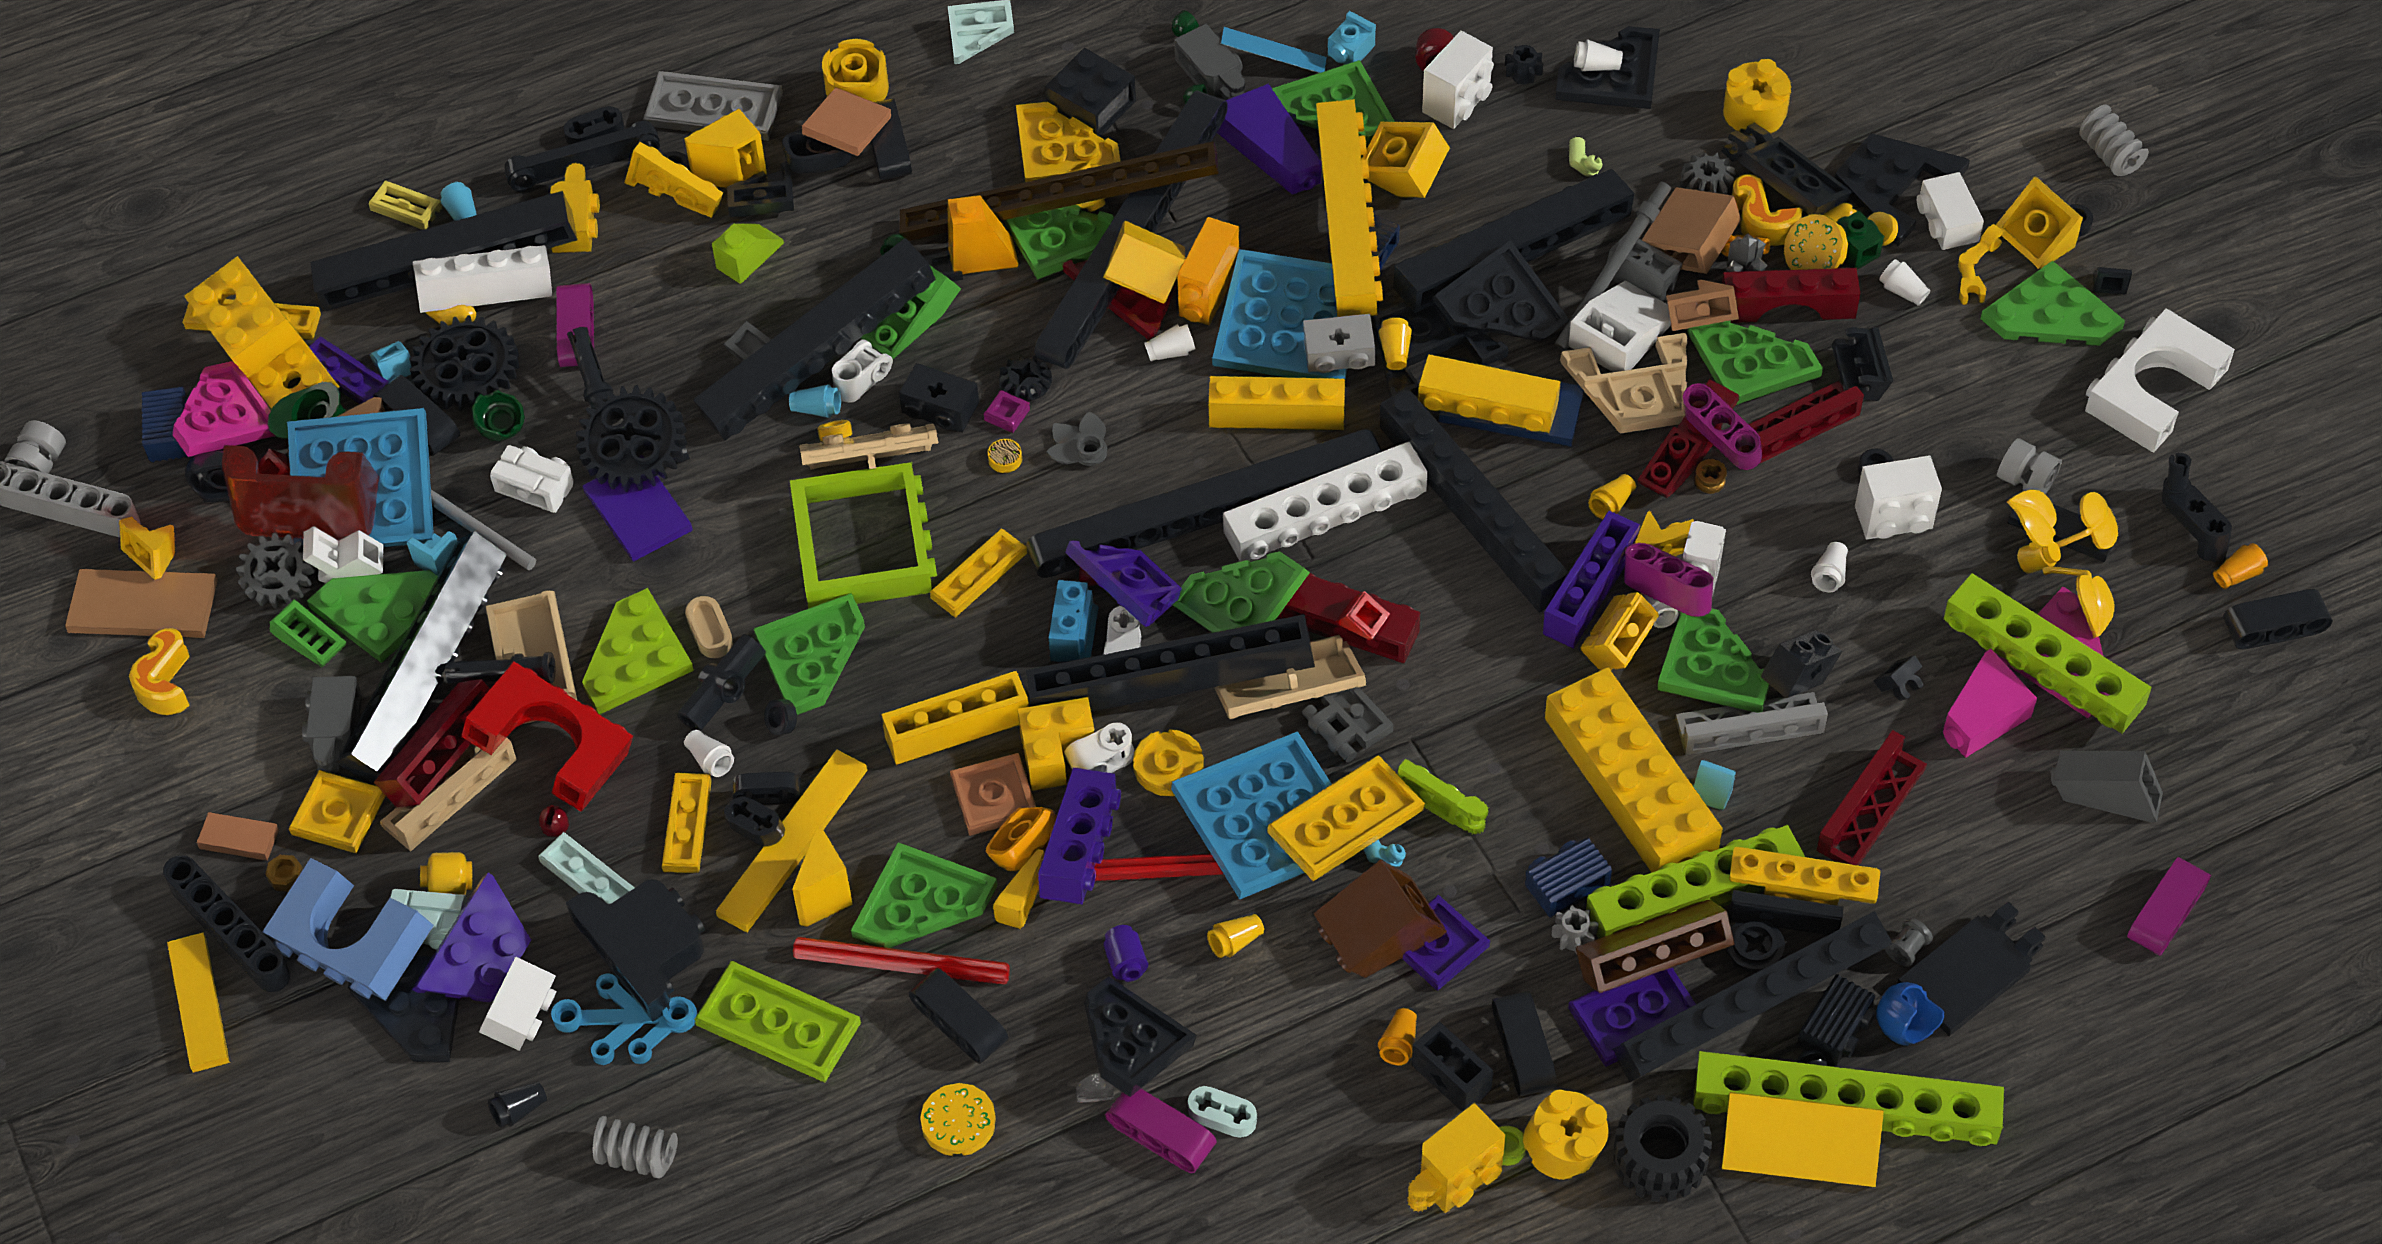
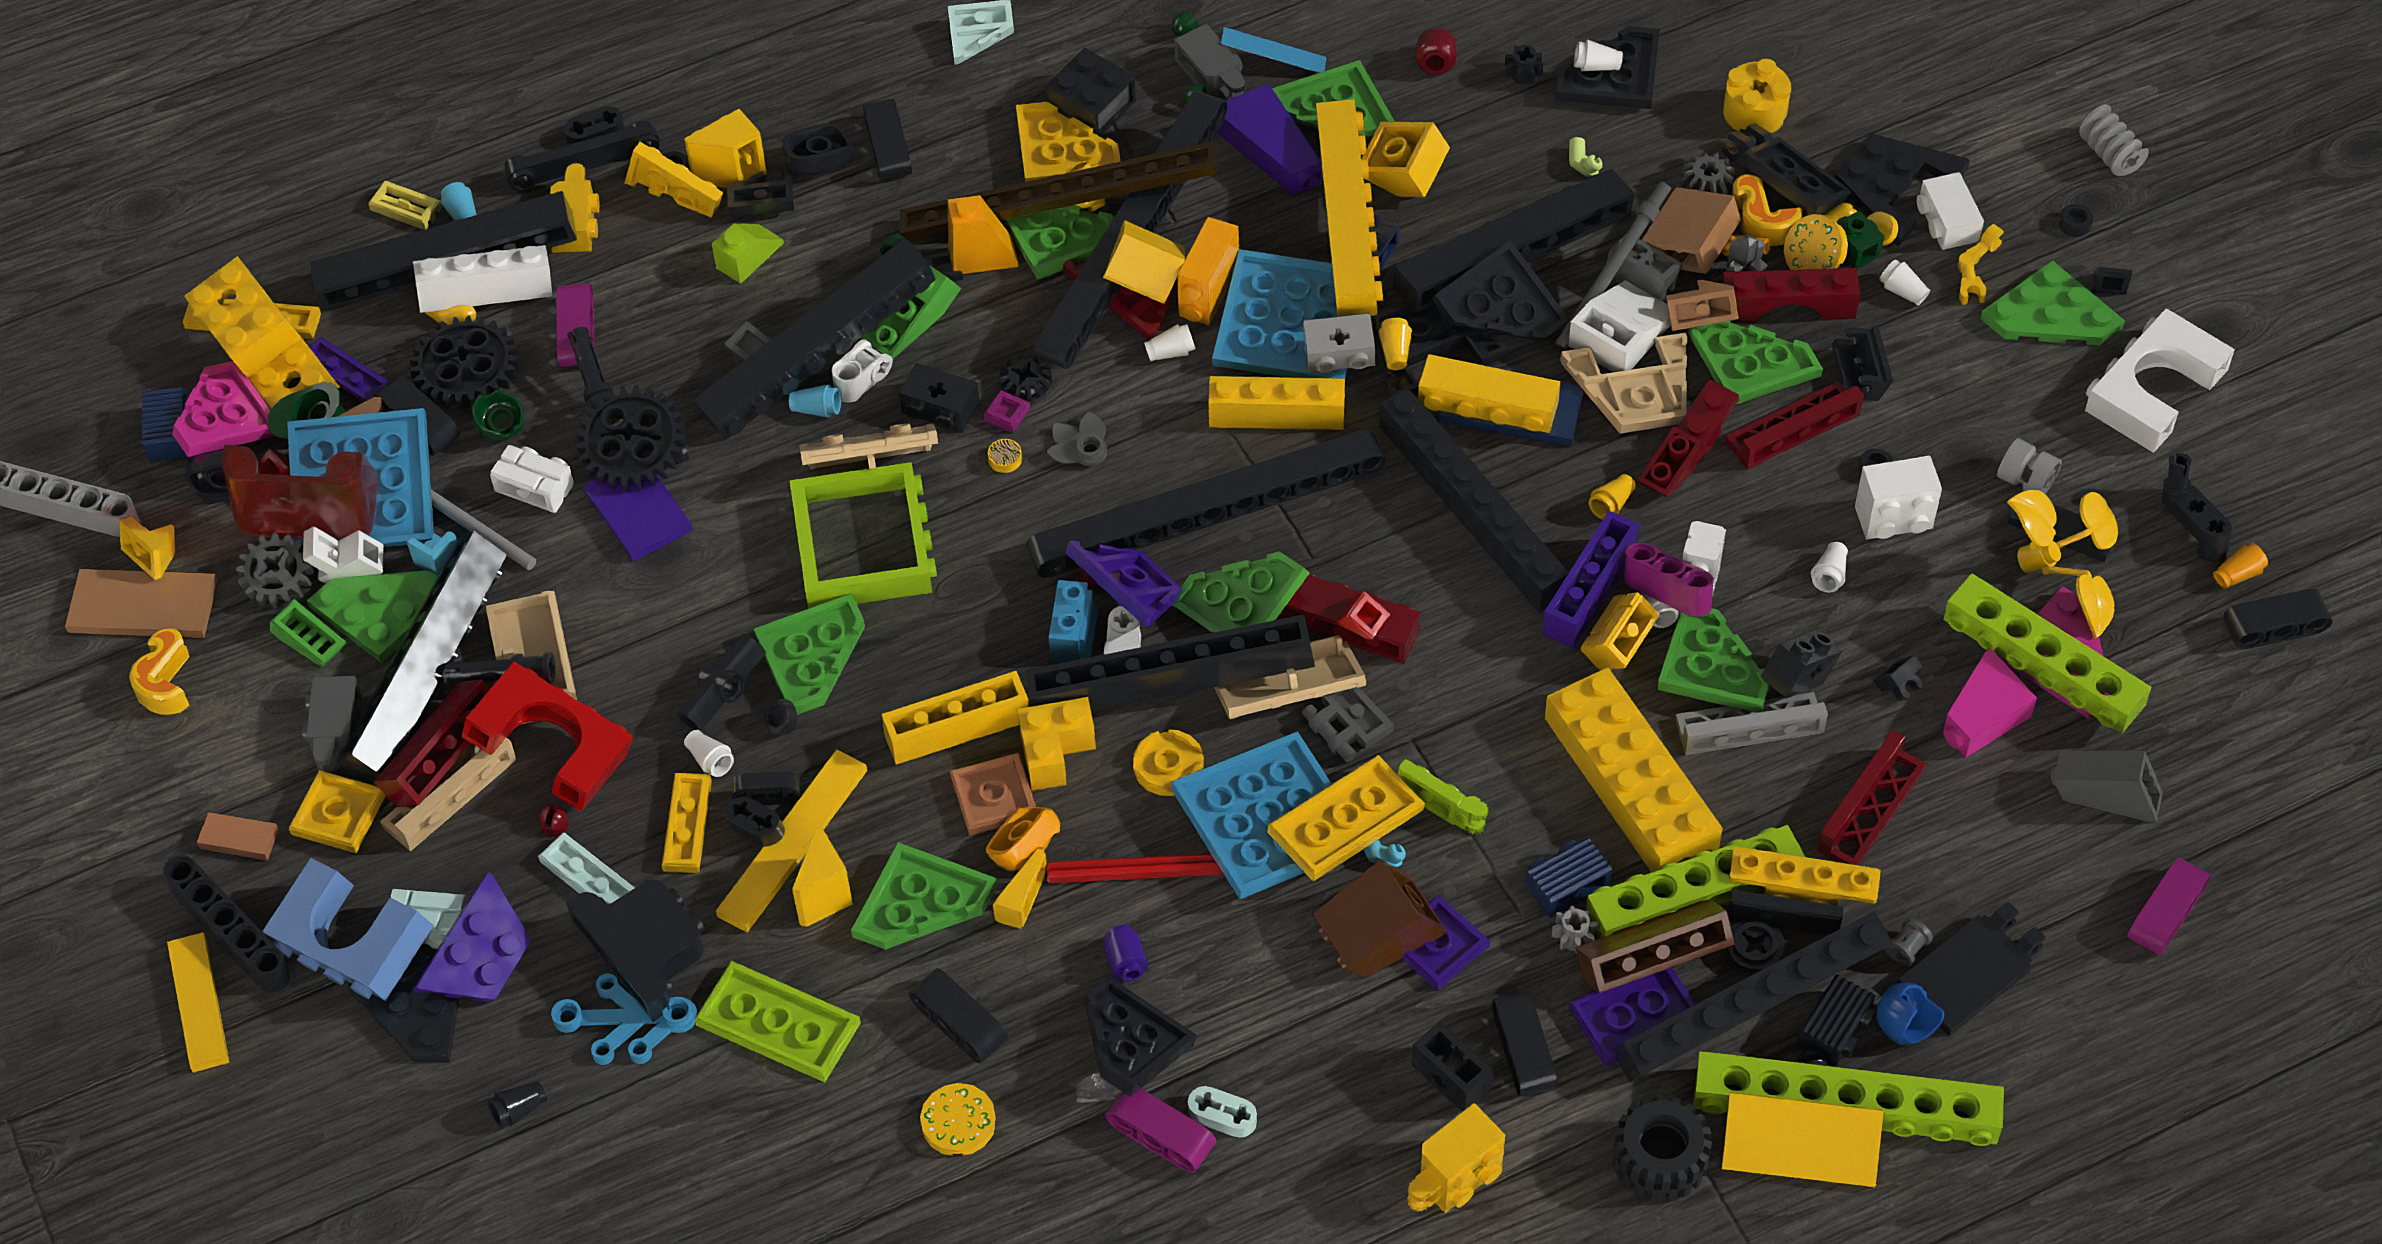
(36, 447): light grey wheel -> none
(283, 872): pearl gold tile -> none
(392, 361): medium azure slope -> none
(447, 873): yellow head -> none
(518, 1003): white brick -> none
(633, 1150): light grey piece -> none
(634, 654): lime plate -> none
(697, 101): light grey tile -> none
(709, 627): tan tile -> none
(835, 427): yellow tile -> none
(846, 121): nougat tile -> none
(856, 69): yellow brick -> none
(900, 960): red axle -> none
(978, 572): yellow tile -> none
(1078, 836): dark purple brick -> none
(1101, 753): white piece -> none
(1233, 935): yellow cone -> none
(1307, 501): white brick -> none
(1352, 39): medium azure brick -> none
(1398, 1038): light orange cone -> none
(1457, 80): white brick -> none
(1513, 1147): lime tile -> none
(1566, 1134): yellow brick -> none
(1670, 539): yellow slope -> none
(1709, 484): pearl gold bush -> none
(1714, 784): medium azure slope -> none
(1727, 440): magenta beam -> none
(2040, 224): yellow slope -> none

